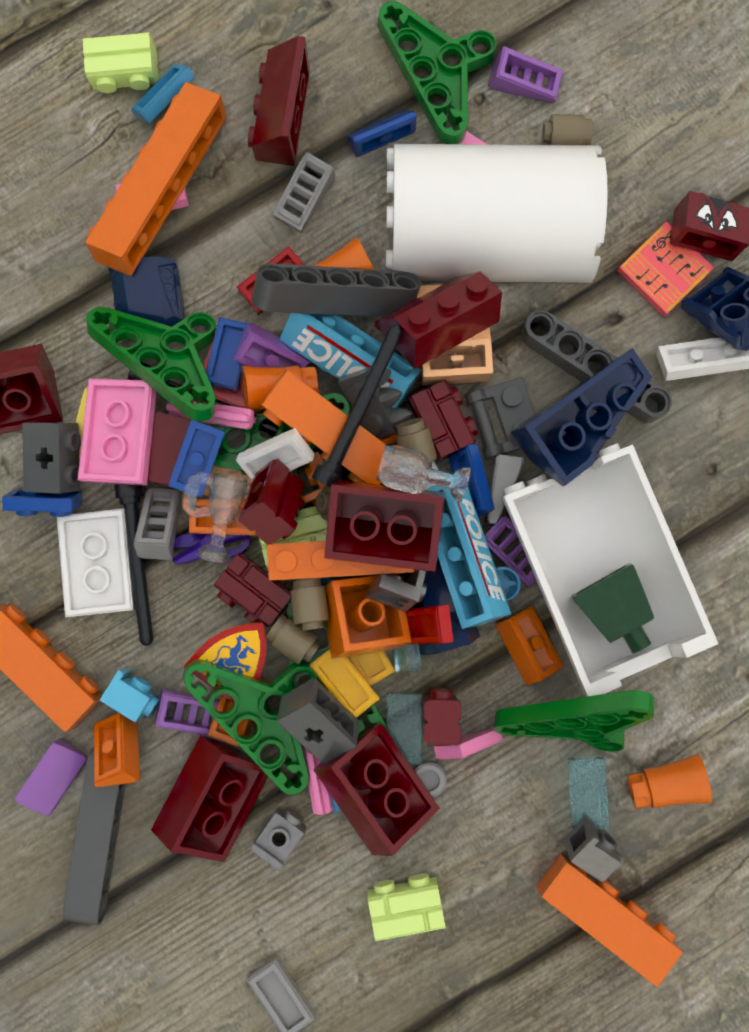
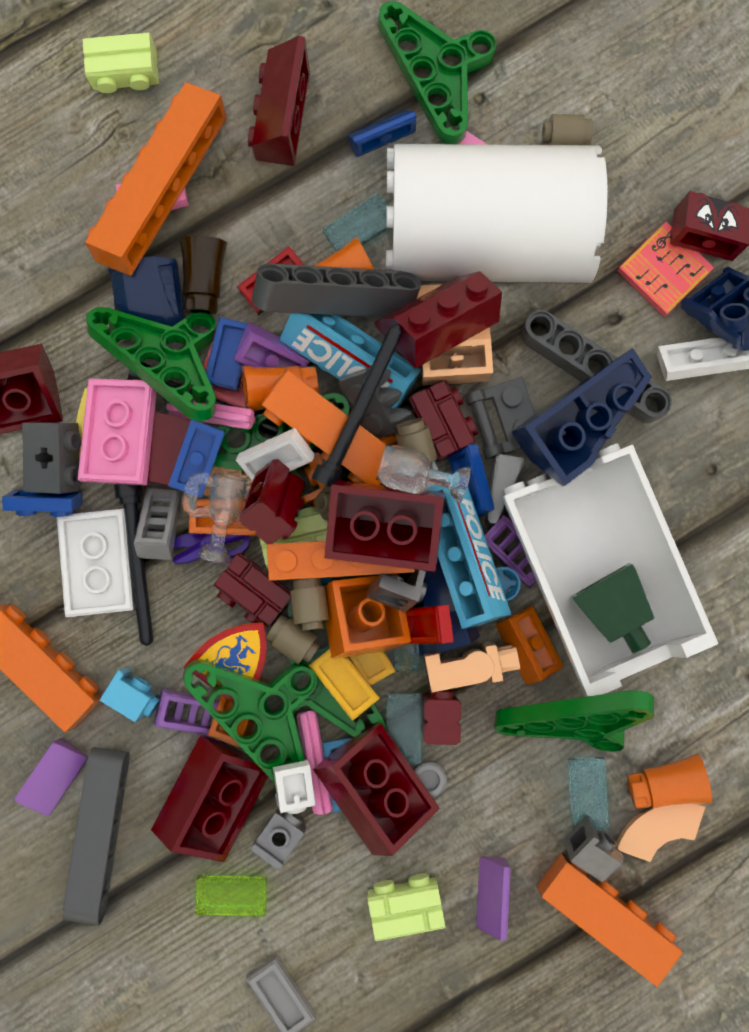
(116, 751): orange slope -> none
(162, 93): dark azure tile -> none
(202, 272): none -> dark brown plant
(231, 895): none -> clear neon green tile
(294, 787): none -> white bracket
(301, 175): light grey slope -> none
(318, 721): dark grey brick -> none
(363, 221): none -> clear light blue tile
(469, 745): bright pink tile -> none
(471, 666): none -> light nougat hips
(493, 896): none -> medium lavender slope
(521, 86): medium lavender slope -> none
(657, 826): none -> light nougat tile

